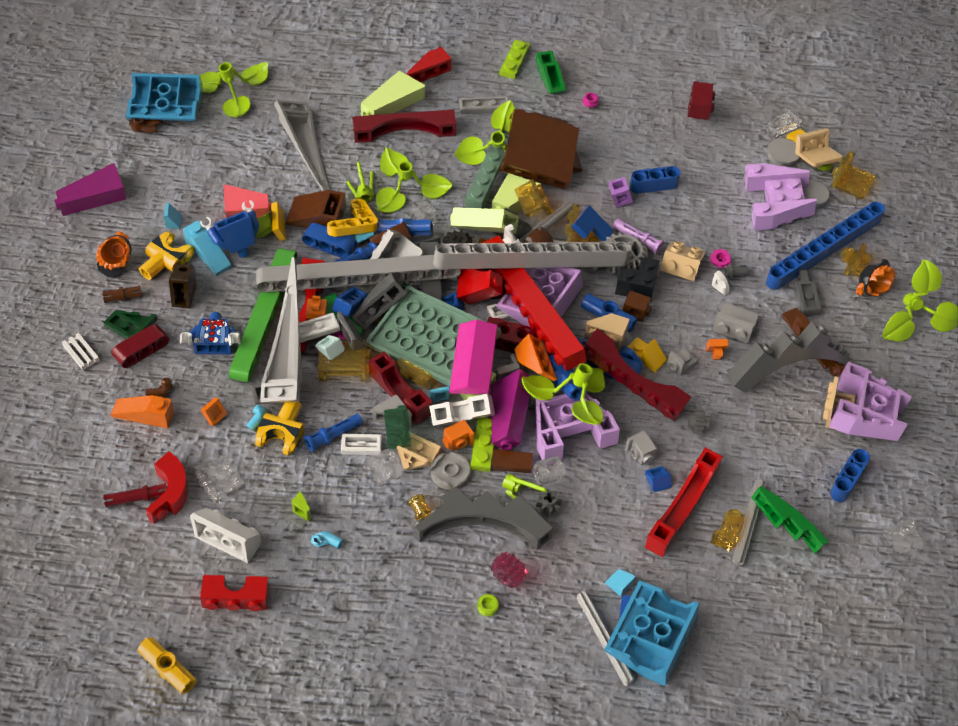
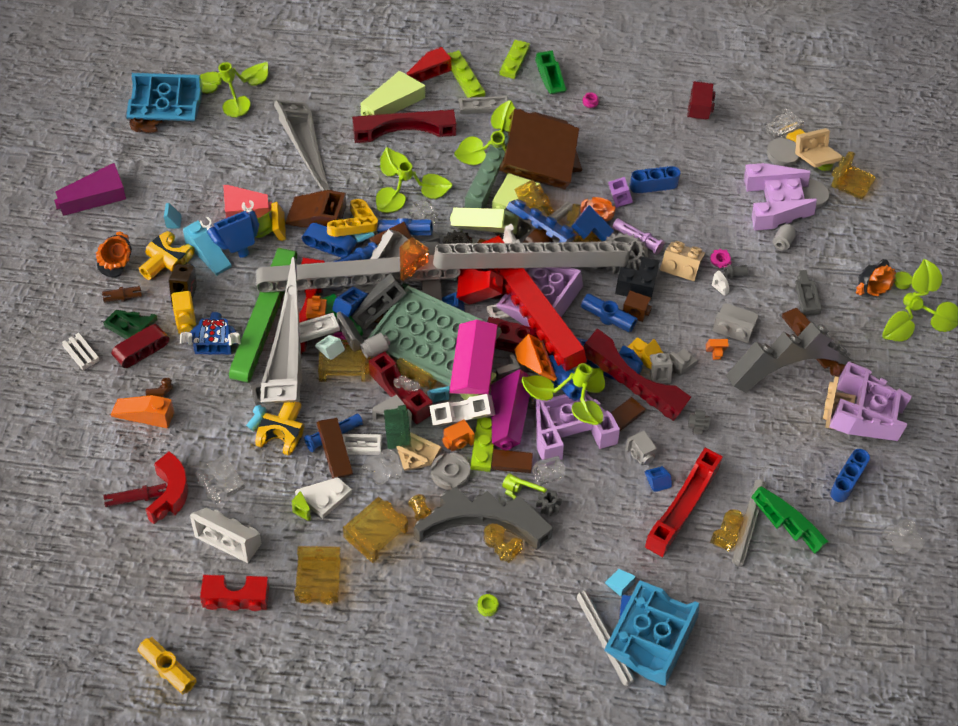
(183, 311): none -> yellow brick
(214, 411): orange tile -> none
(318, 574): none -> clear yellow panel
(325, 495): none -> white wing
(325, 538): medium azure arm -> none
(334, 448): none -> reddish brown tile
(364, 191): lime plant -> none
(374, 528): none -> clear yellow panel
(375, 345): none -> light grey brick
(406, 383): none -> clear arm
(411, 257): none -> clear orange slope
(465, 76): none -> lime plate
(494, 538): none -> clear yellow leg
(508, 569): clear pink gear -> none
(539, 221): none -> blue wing
(601, 206): none -> orange tile
(612, 325): tan slope -> none
(627, 412): none -> reddish brown tile
(661, 368): none -> light grey bracket
(784, 237): none -> light grey brick
(825, 245): blue beam -> none
(854, 259): clear yellow hips -> none
(903, 280): none -> lime tile

